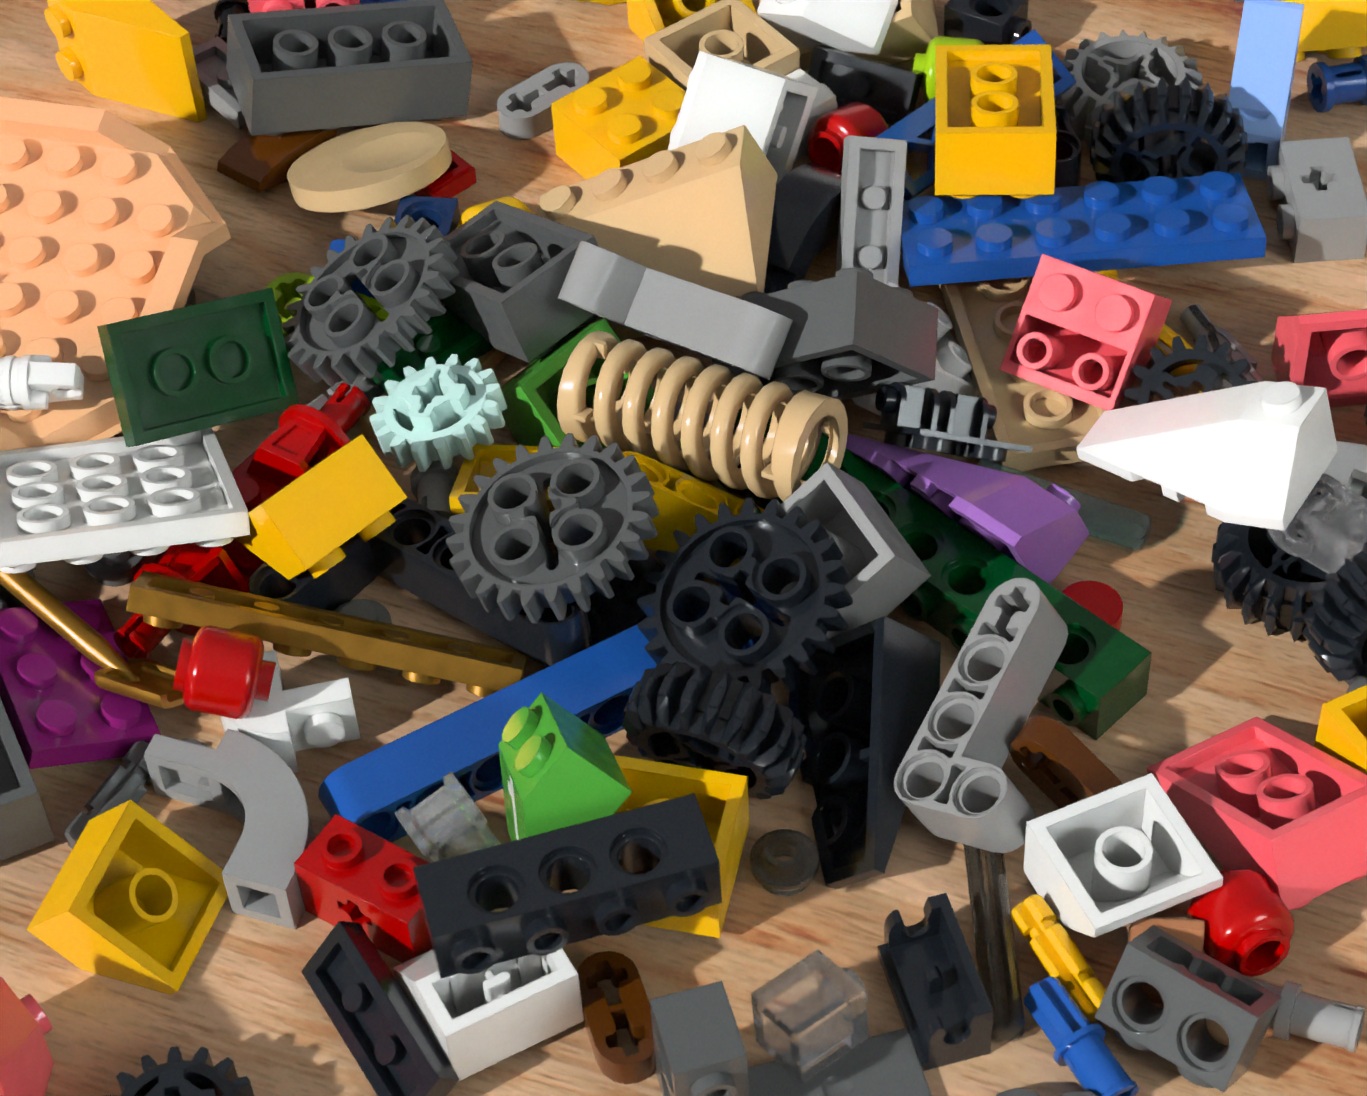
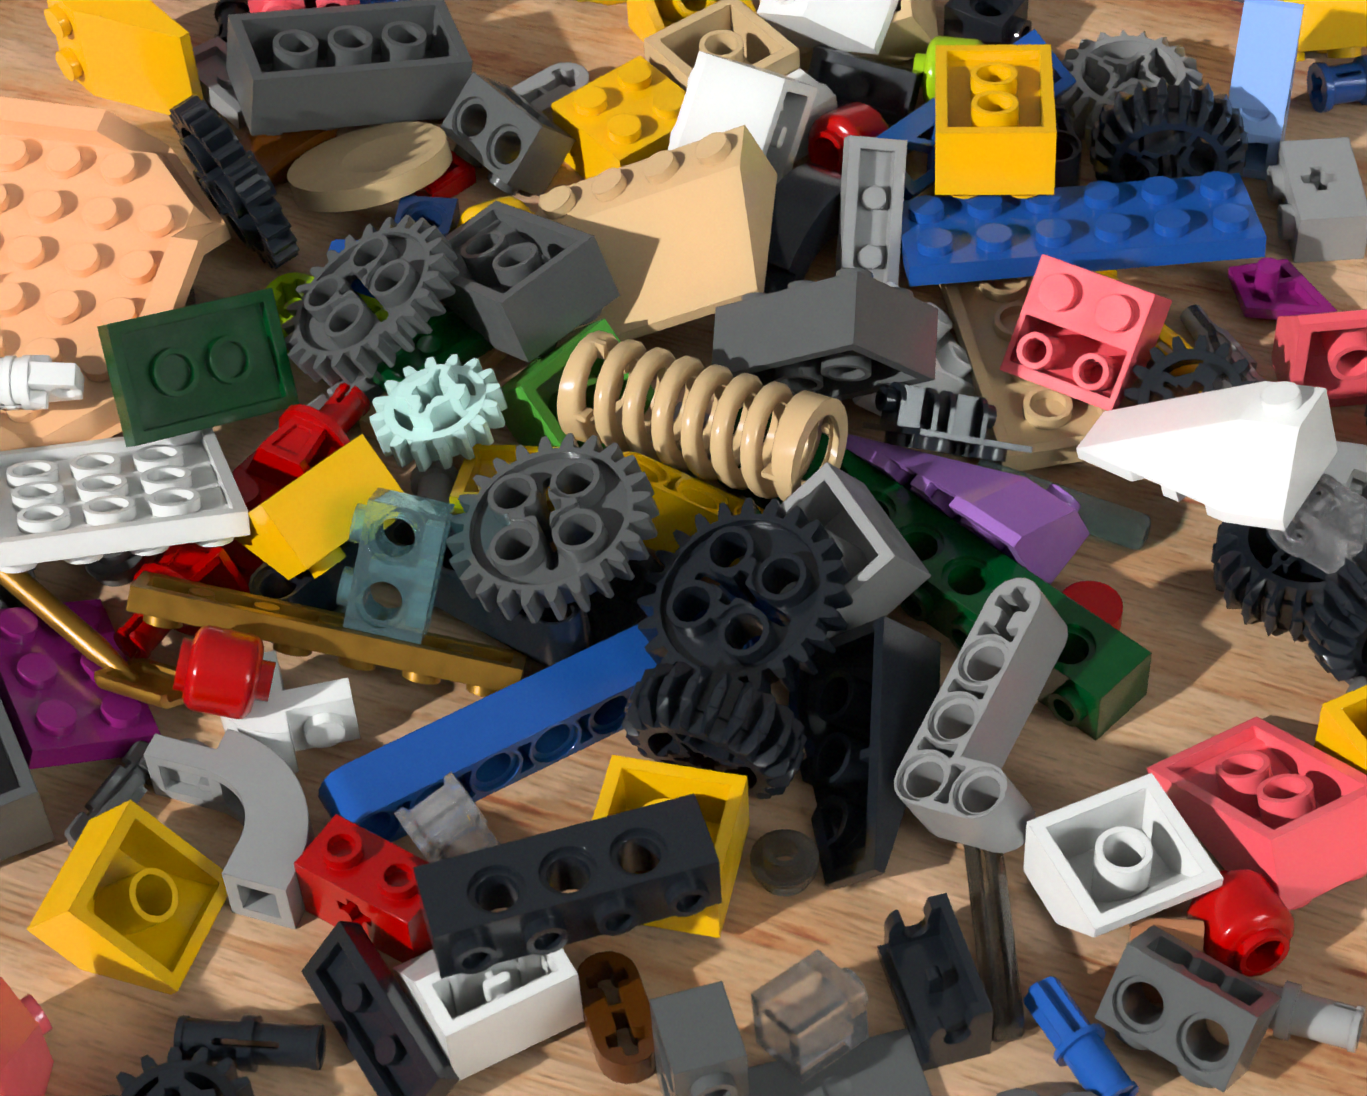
(234, 181): none -> black gear
(298, 1044): none -> black pin
(410, 568): none -> clear light blue brick
(506, 136): none -> dark grey brick
(556, 771): bright green slope -> none
(675, 310): light grey beam -> none
(1058, 953): yellow axle -> none
(1059, 762): reddish brown beam -> none
(1275, 290): none -> magenta piece

